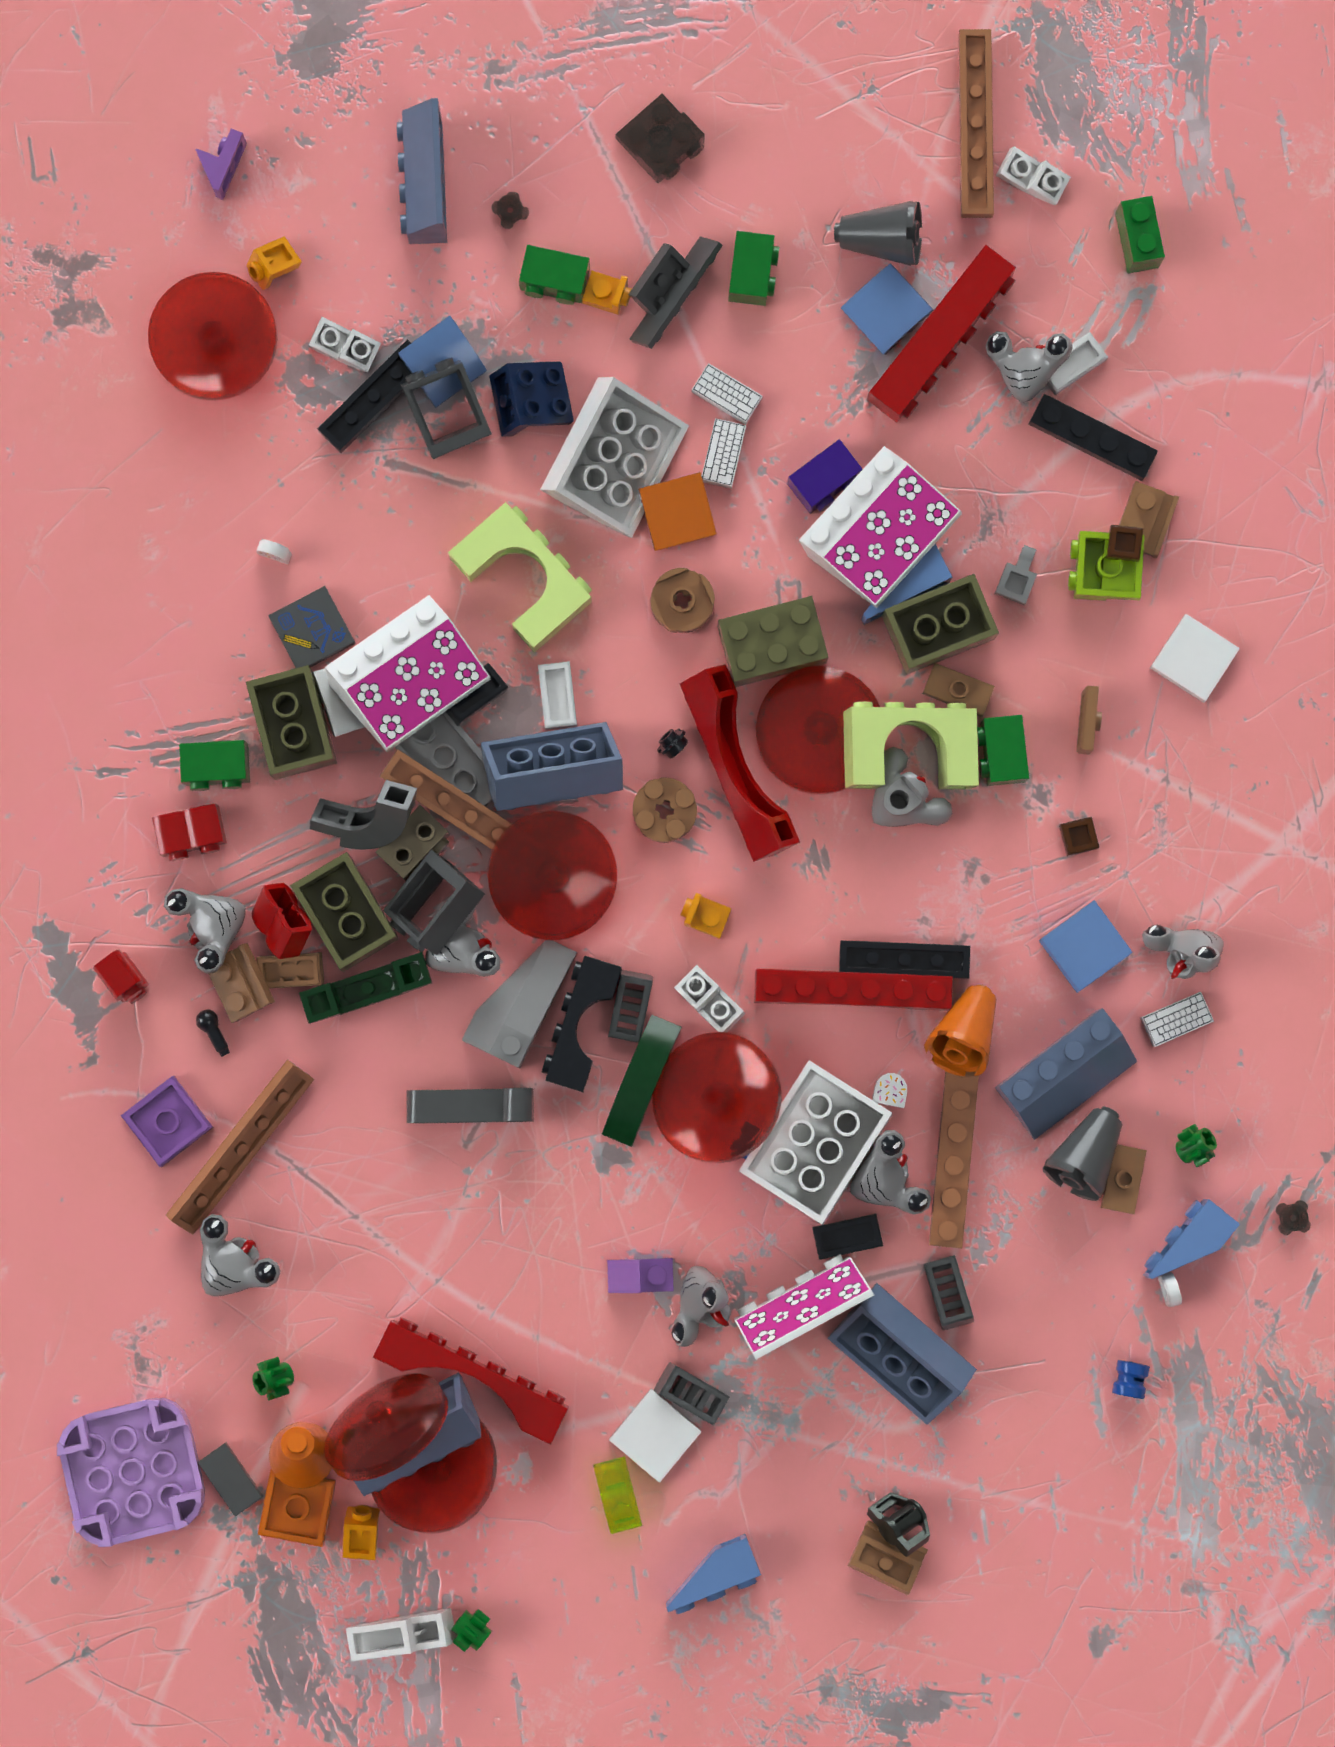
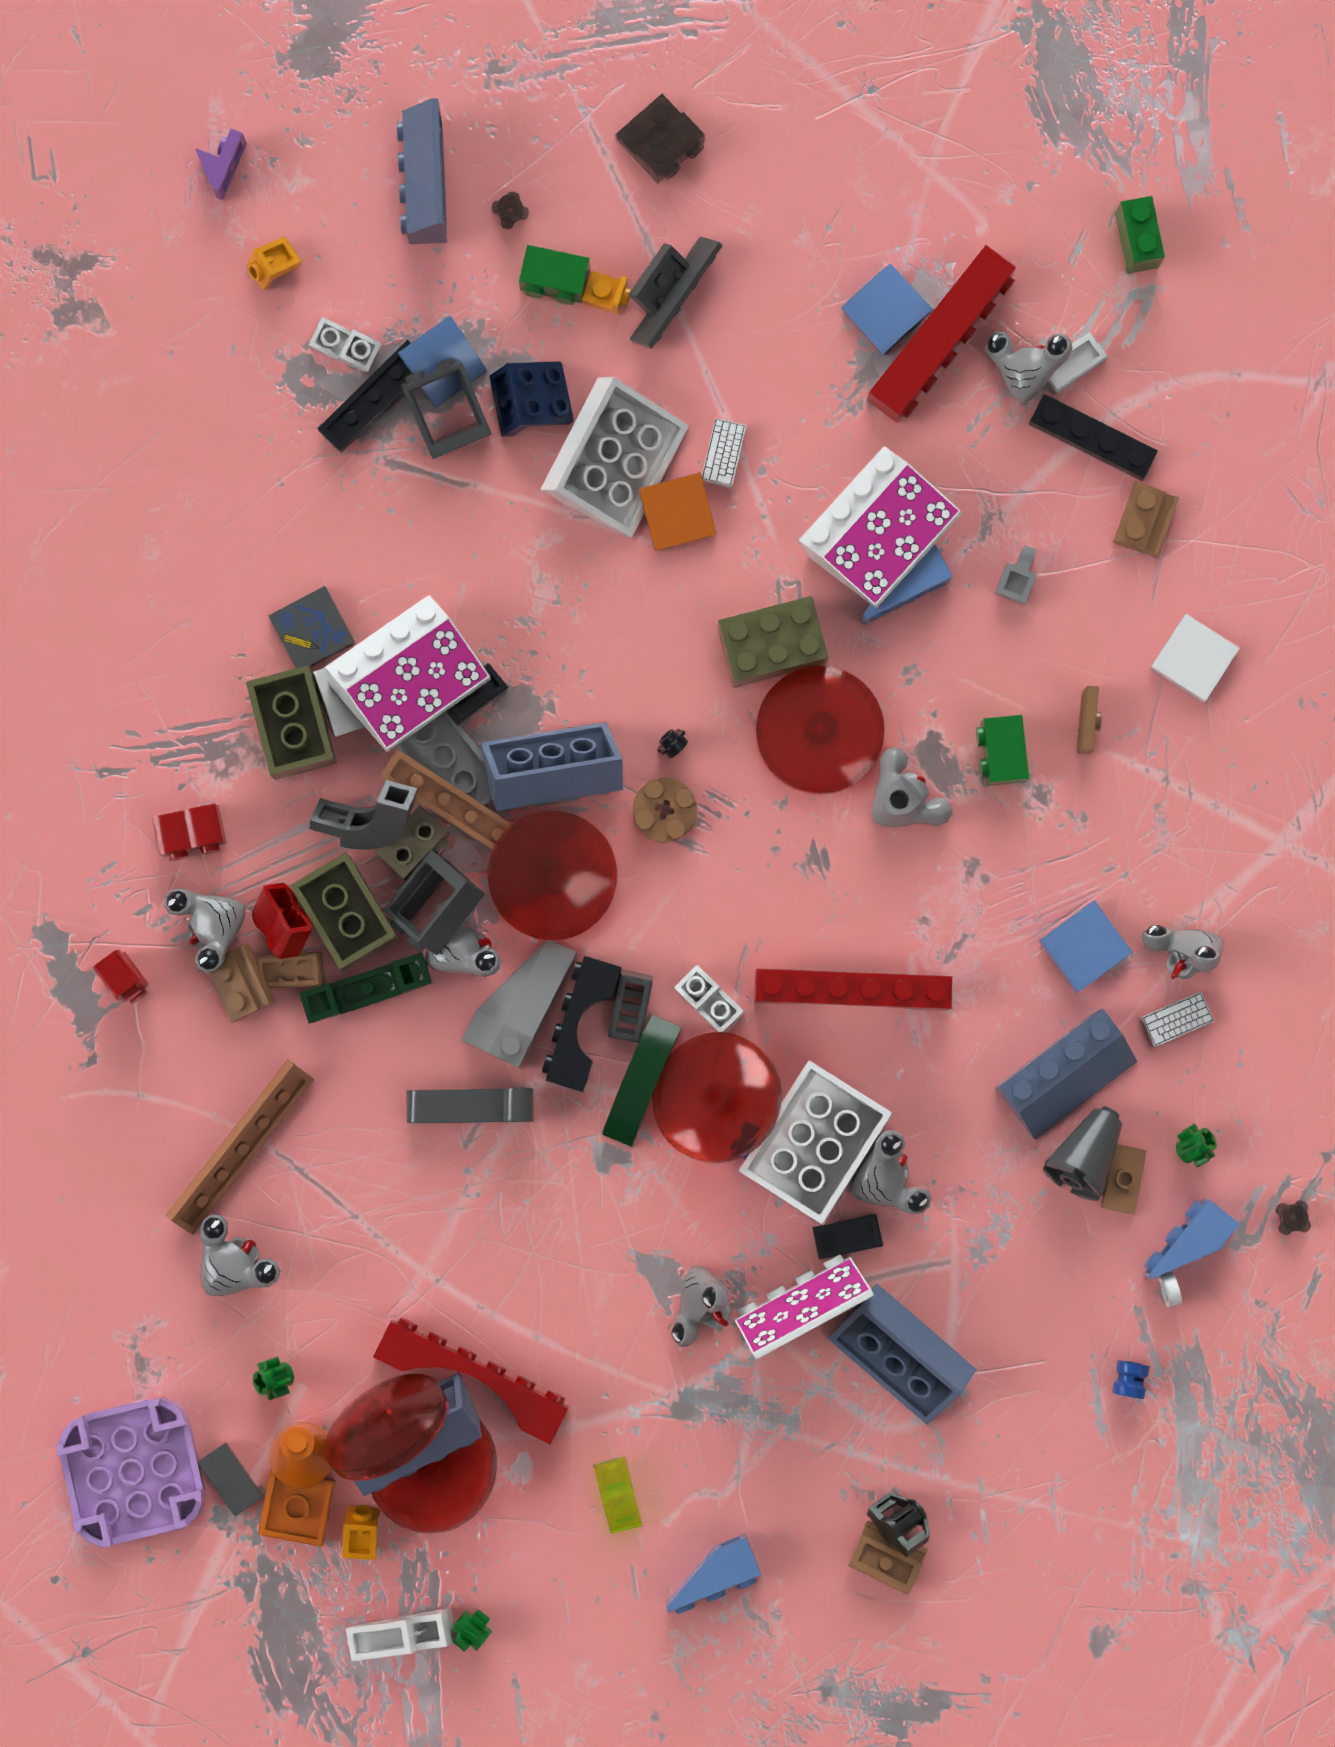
(167, 1121): medium lavender tile -> none
(208, 1022): black piece -> none
(212, 336): clear red dish -> none
(214, 764): green brick -> none
(274, 551): white tile -> none
(507, 534): yellowish green arch -> none
(557, 695): white tile -> none
(640, 1275): medium lavender slope -> none
(655, 1435): white tile -> none
(668, 1378): dark grey slope -> none
(689, 583): medium nougat plate -> none
(705, 915): light orange bracket -> none
(713, 706): red arch -> none
(727, 394): white tile -> none
(751, 268): green brick -> none
(824, 477): dark purple brick -> none
(883, 232): dark grey cone -> none
(890, 1090): white tile -> none
(904, 958): black plate -> none
(940, 624): olive brick -> none
(950, 729): yellowish green arch -> none
(953, 1160): nougat plate -> none
(956, 687): medium nougat plate -> none
(957, 1320): dark grey slope -> none
(965, 1033): orange cone -> none
(976, 123): nougat plate -> none
(1033, 177): white slope -> none
(1079, 836): reddish brown tile -> none
(1103, 577): lime plate -> none
(1124, 543): reddish brown tile -> none

